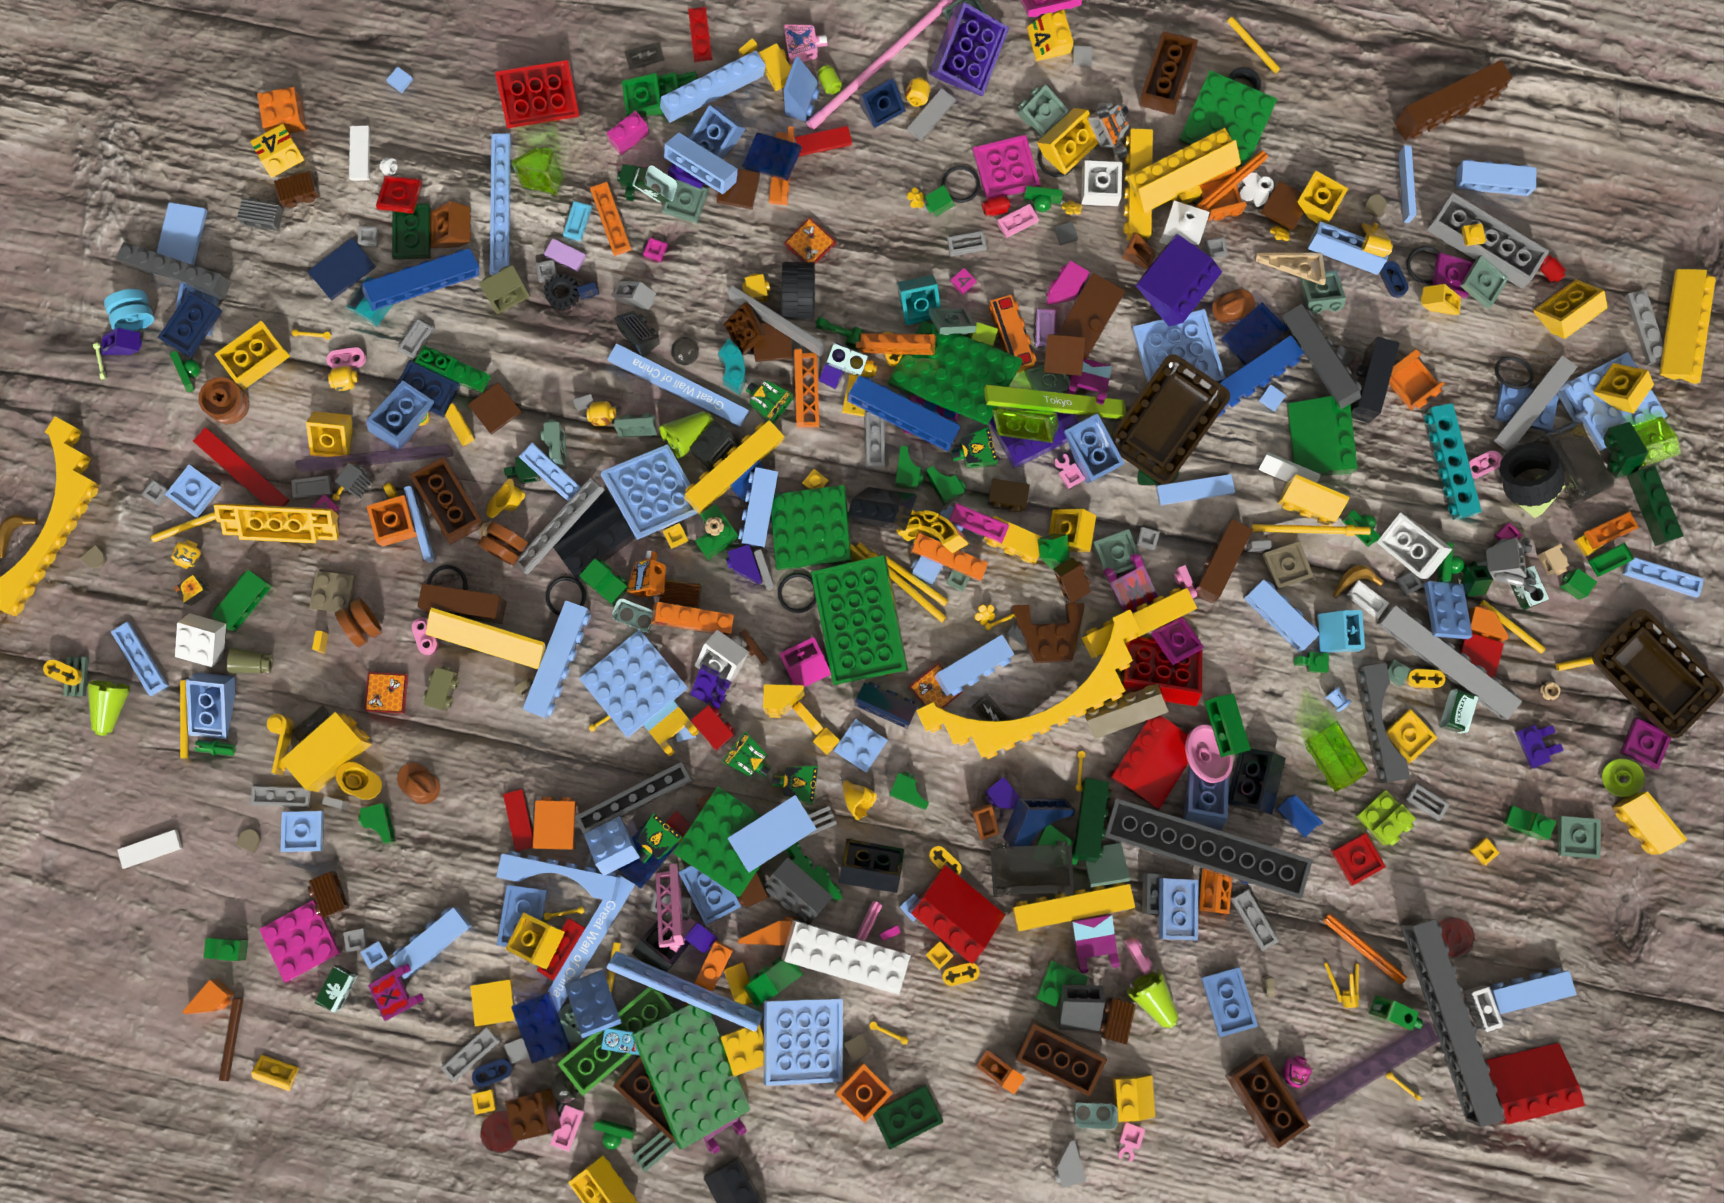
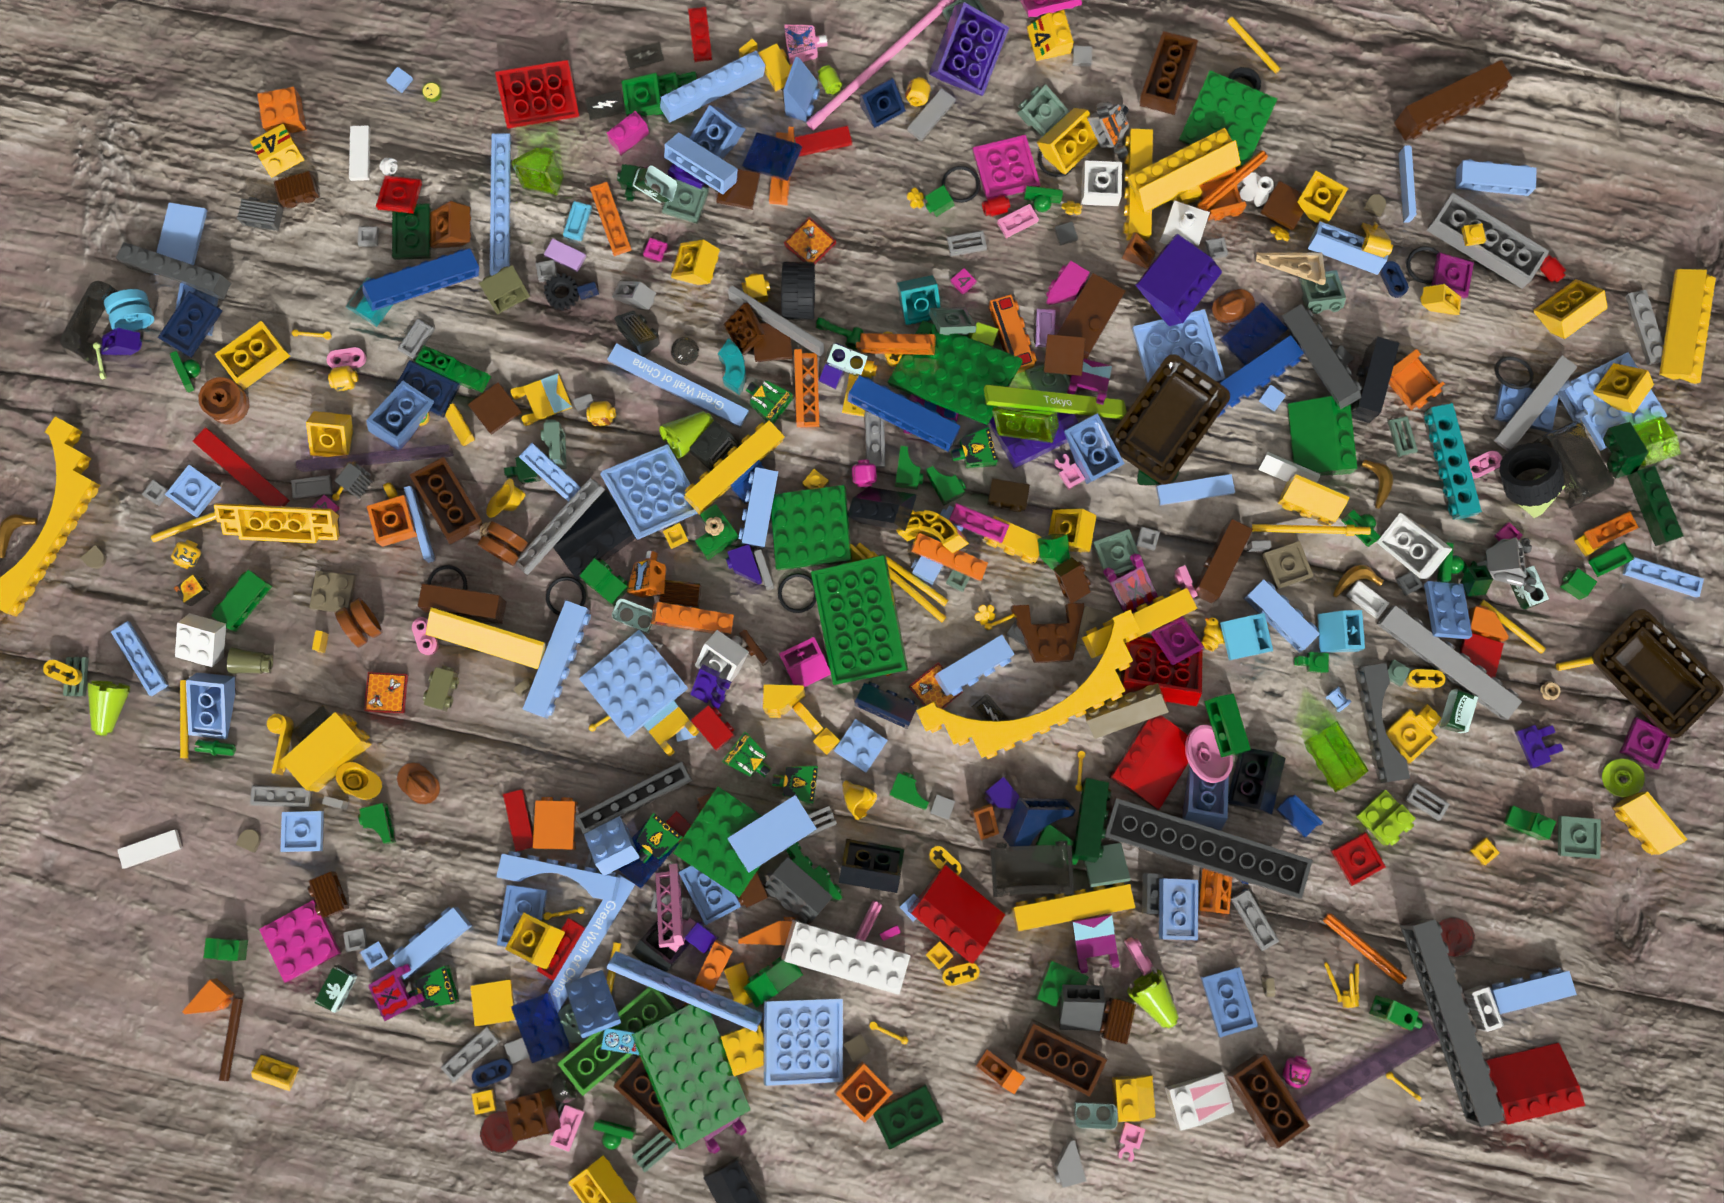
(84, 321): none -> clear smoke windscreen
(341, 269): dark blue tile -> none
(431, 92): none -> tile
(436, 988): none -> torso
(545, 398): none -> yellow flag
(605, 105): none -> clear smoke slope
(636, 426): sand green plate -> none
(695, 262): none -> yellow slope
(864, 473): none -> dark pink head
(942, 807): none -> light grey tile
(1199, 1101): none -> white slope
(1213, 634): none -> yellow animal
(1246, 636): none -> medium azure slope
(1385, 480): none -> pearl gold piece
(1395, 437): none -> sand green tile
(1428, 718): none -> yellow plate
(1484, 282): sand green plate -> none
(1554, 560): tan brick -> none

